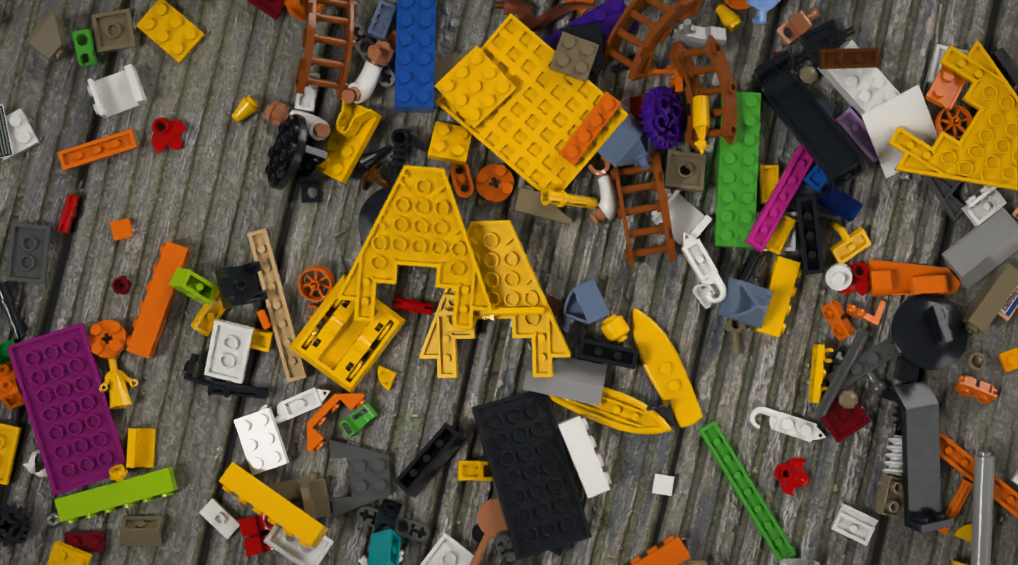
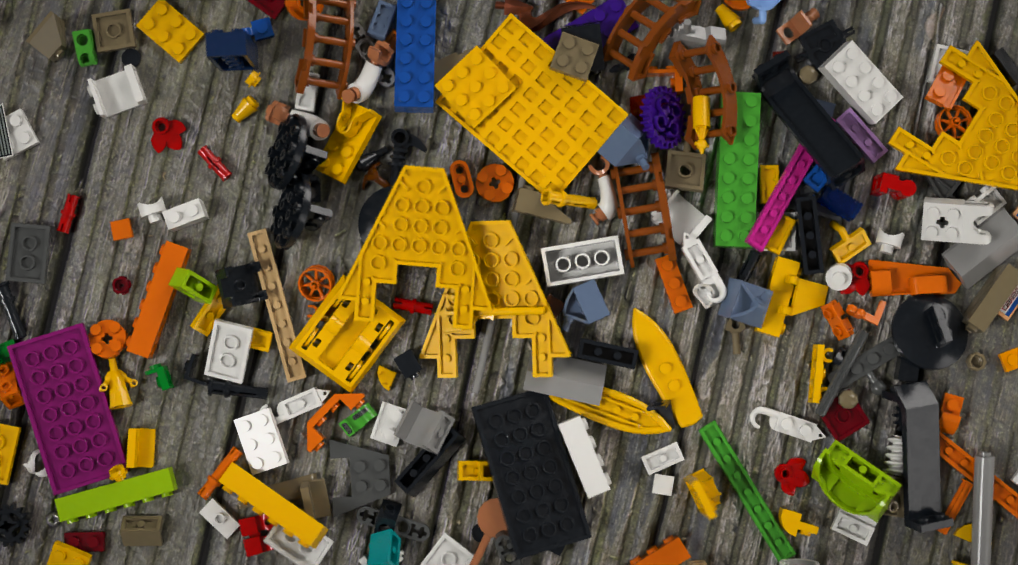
(97, 150): orange plate -> none
(132, 57): none -> black piece
(152, 211): none -> white piece
(164, 379): none -> green bracket
(185, 215): none -> white brick
(213, 480): none -> orange pin
(214, 163): none -> red pin
(231, 50): none -> dark blue brick
(253, 79): none -> yellow plate
(260, 29): none -> blue plate
(264, 319): orange tile -> none
(296, 213): none -> black bracket
(386, 424): none -> white plate
(408, 364): none -> black brick
(424, 427): none -> light grey panel
(450, 143): yellow plate -> none
(582, 261): none -> white brick
(590, 128): orange plate -> none
(615, 328): yellow head -> none
(662, 458): none -> white plate
(673, 284): none -> orange plate
(703, 492): none -> yellow plate
(791, 523): none -> yellow brick
(805, 297): none -> yellow flag
(848, 58): reddish brown plate -> none
(855, 483): none -> lime piece
(889, 242): none -> white piece
(890, 184): none -> red legs
(904, 111): white sticker -> none
(950, 413): none -> orange brick
(960, 220): none -> white brick
(983, 392): orange hinge -> none

